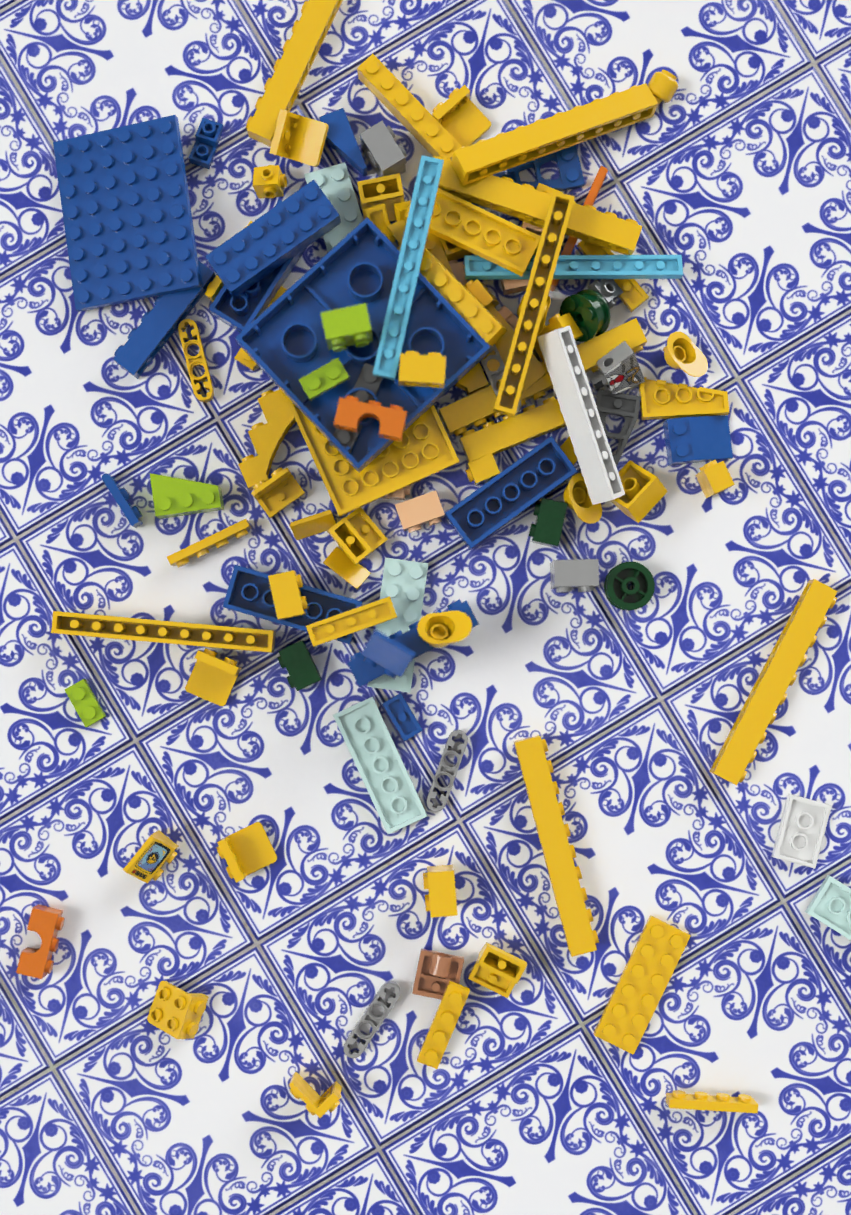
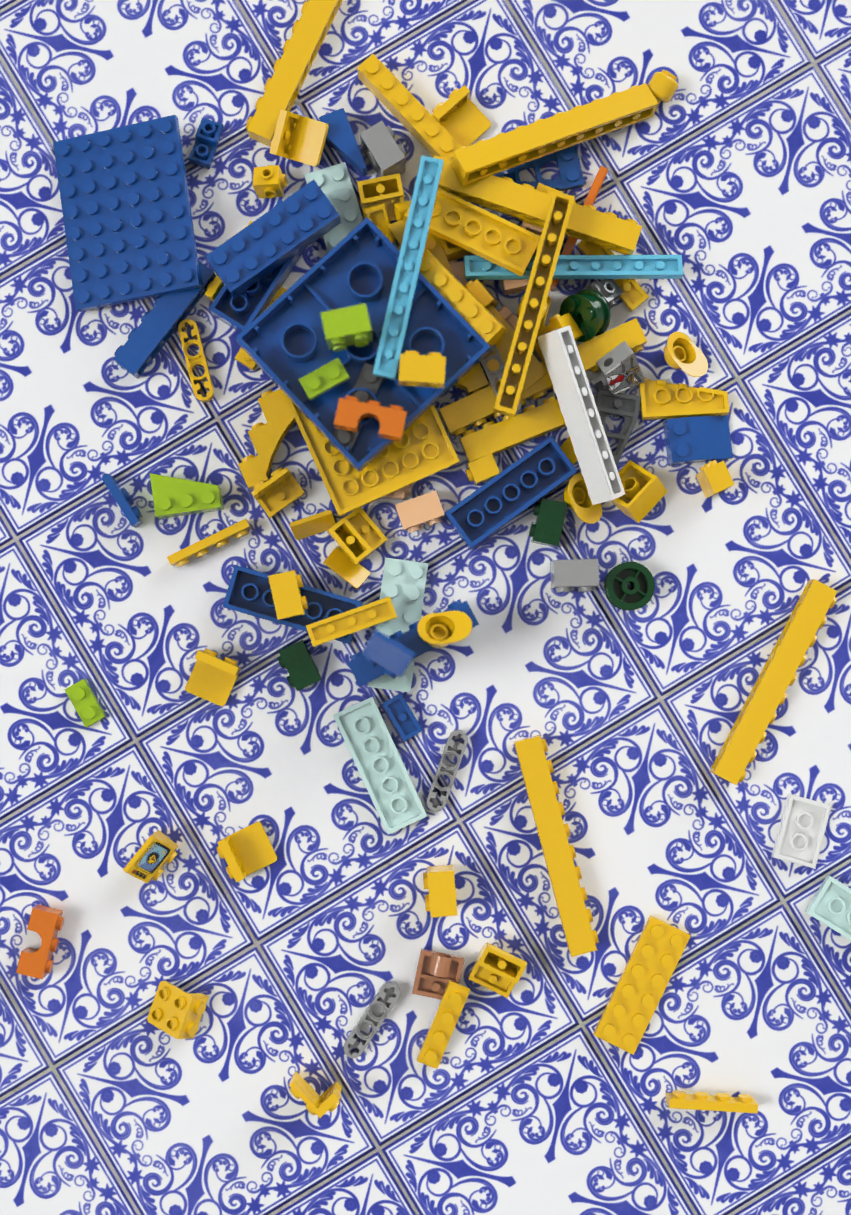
(163, 631): yellow brick -> none

